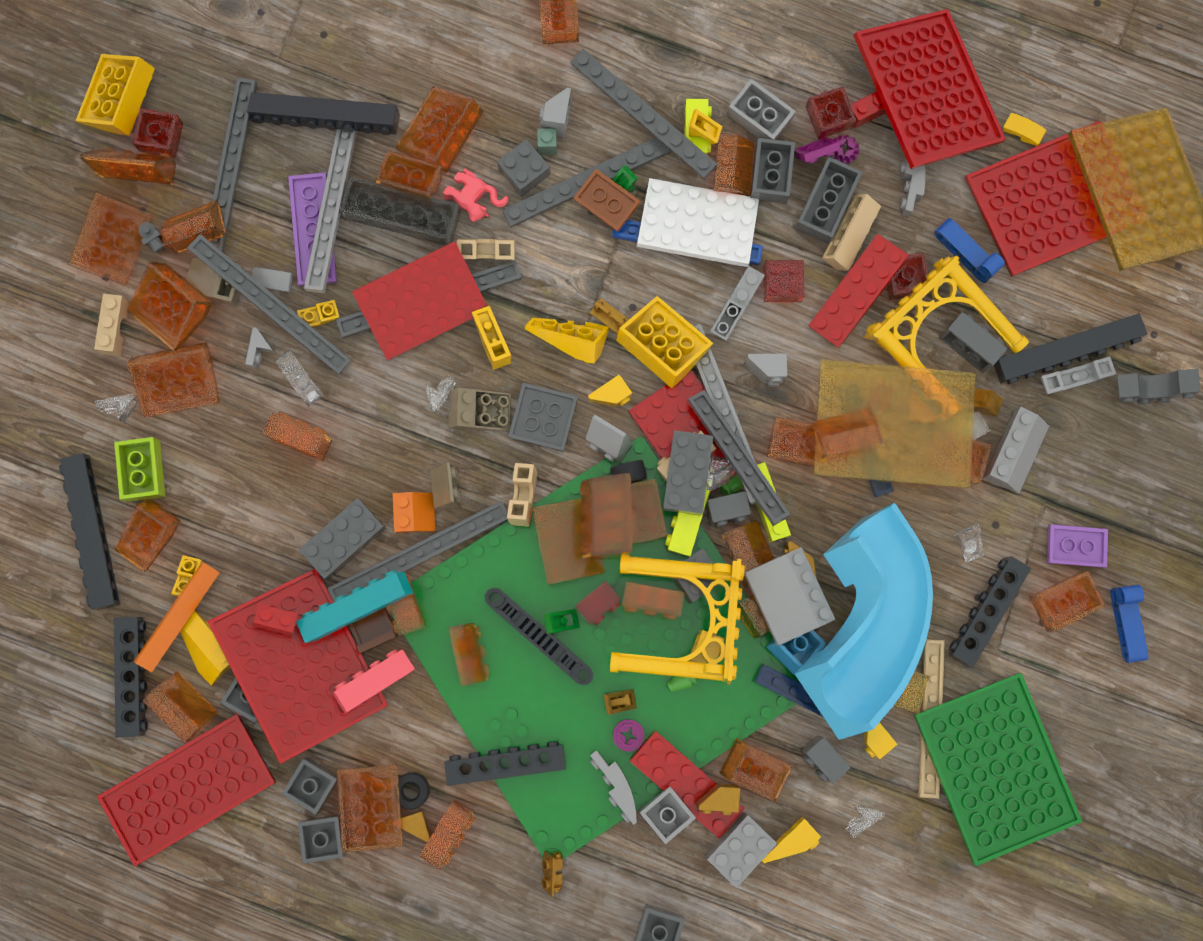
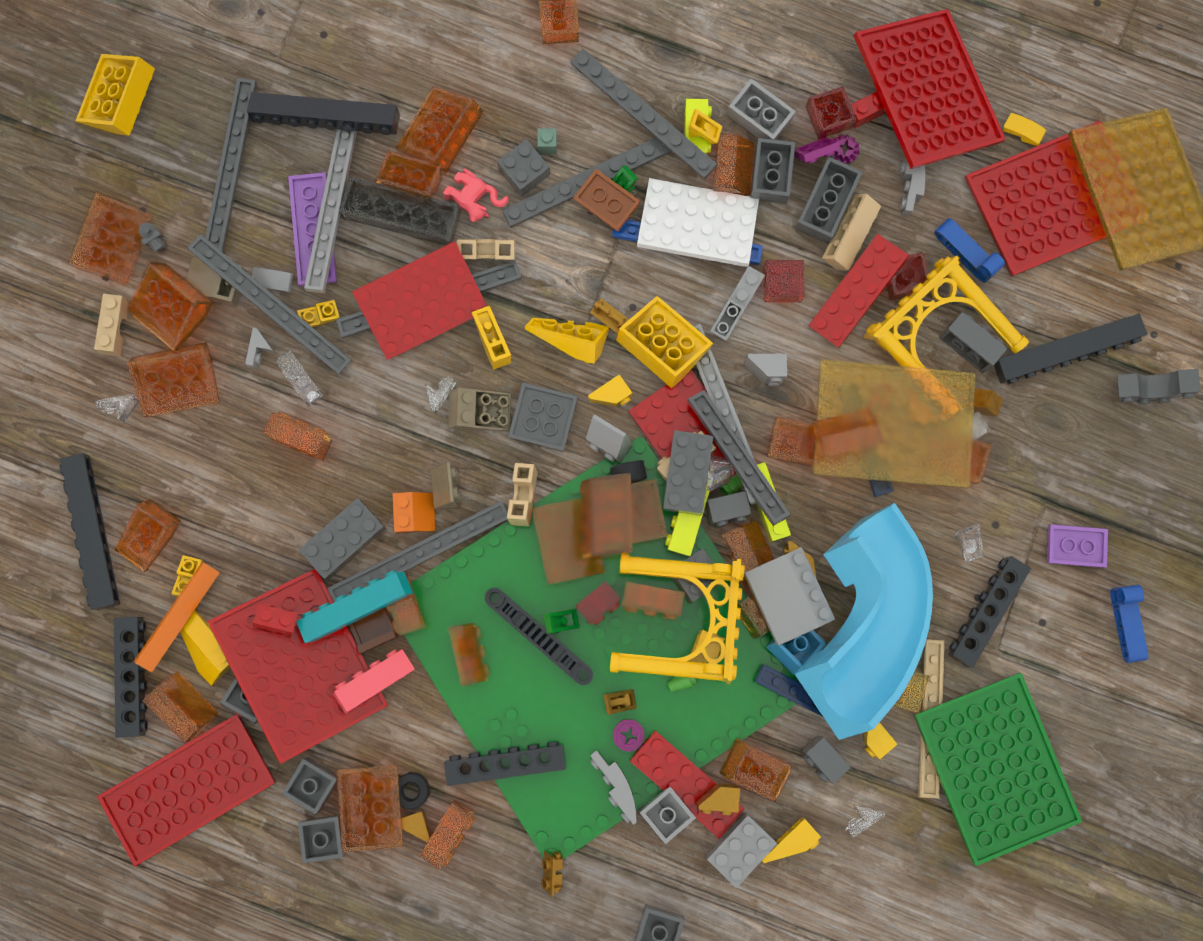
(131, 165): clear orange slope -> none
(139, 469): lime brick -> none
(157, 132): clear red brick -> none
(184, 228): clear orange slope -> none
(557, 112): light grey slope -> none
(1017, 450): light grey slope -> none
(1067, 601): clear orange brick -> none
(1078, 376): light grey slope -> none

